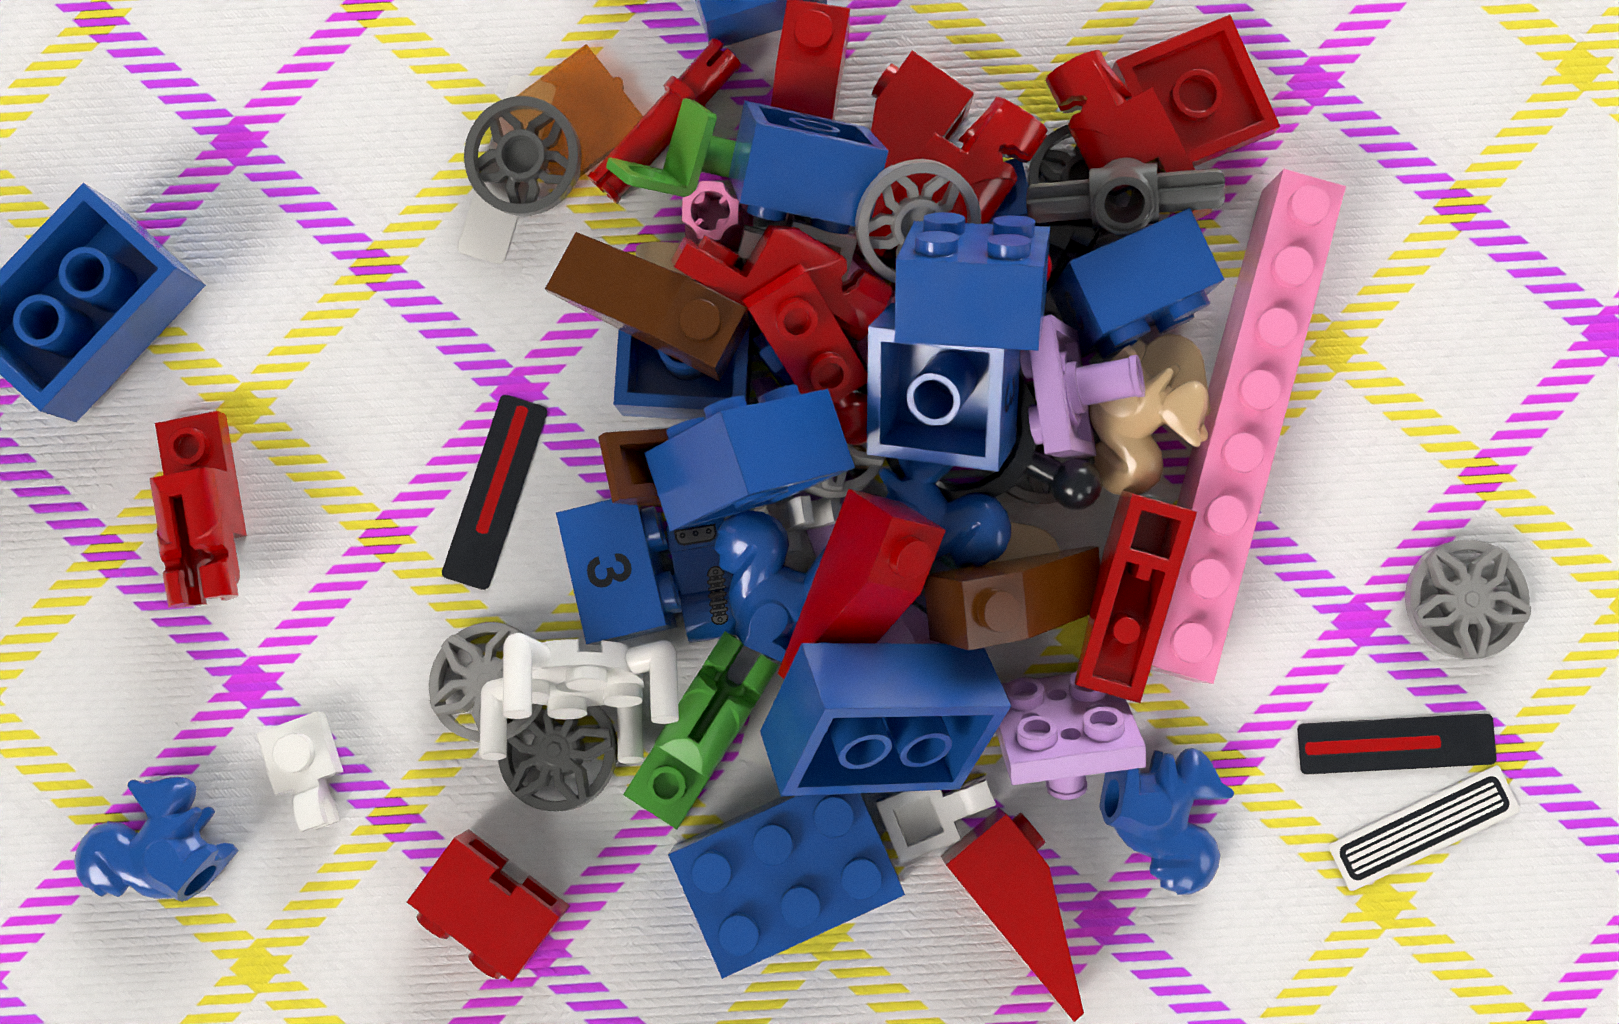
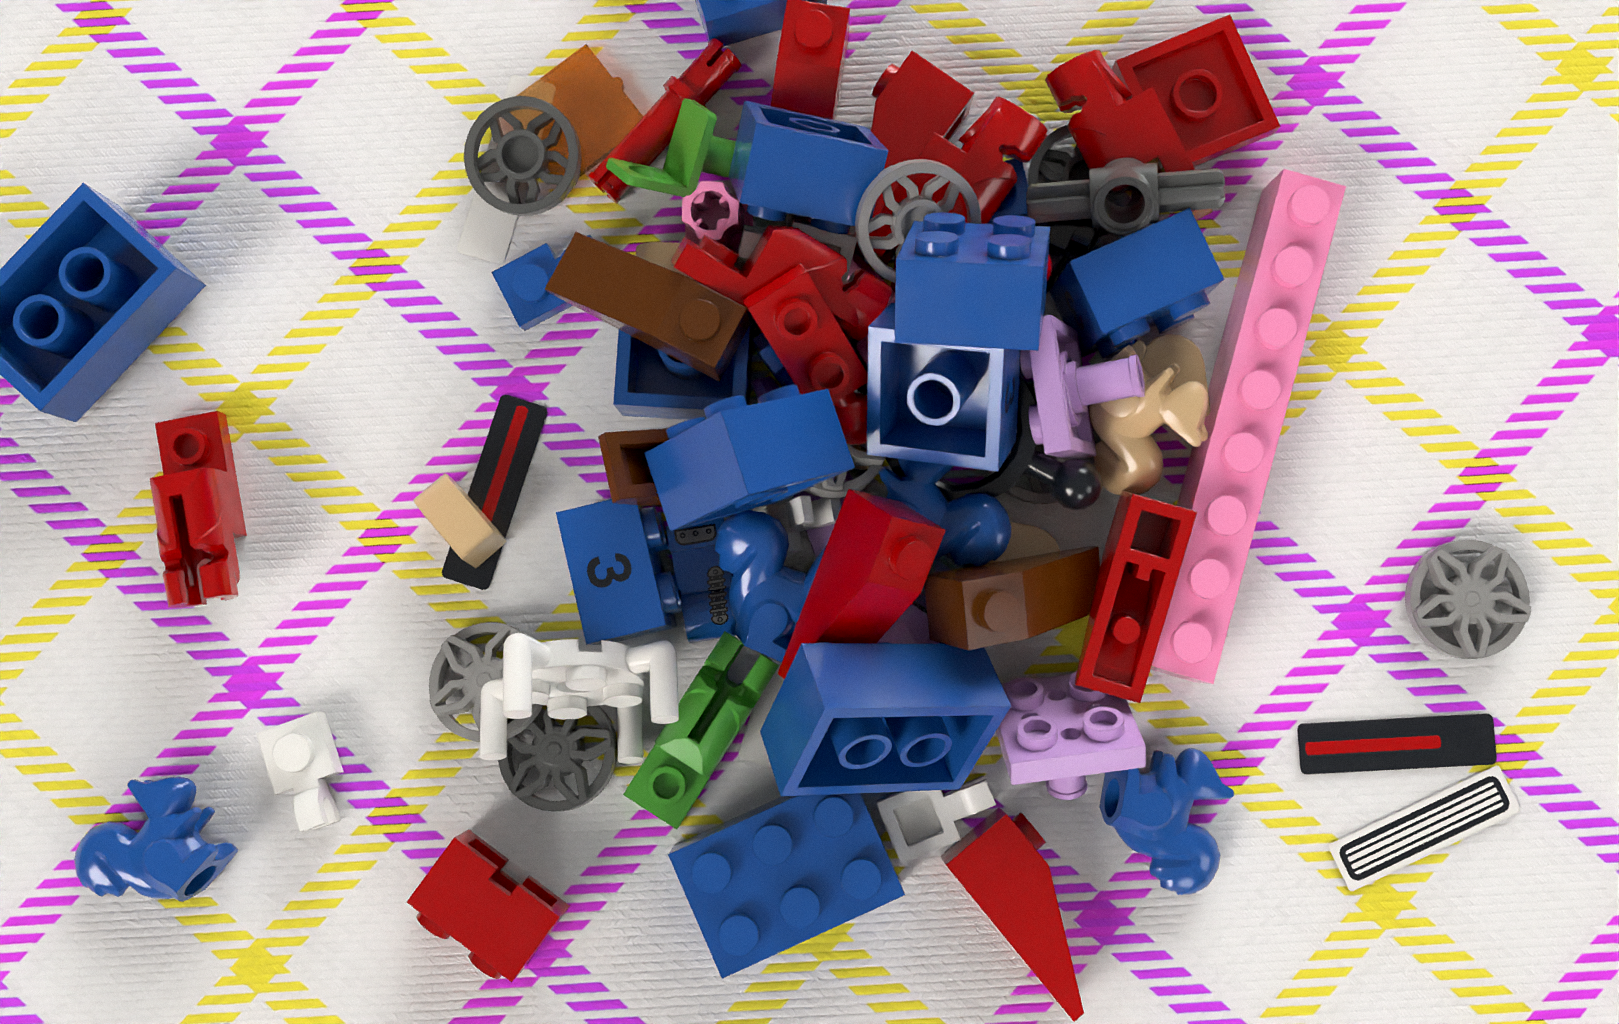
(459, 521): none -> tan piece
(524, 286): none -> blue plate

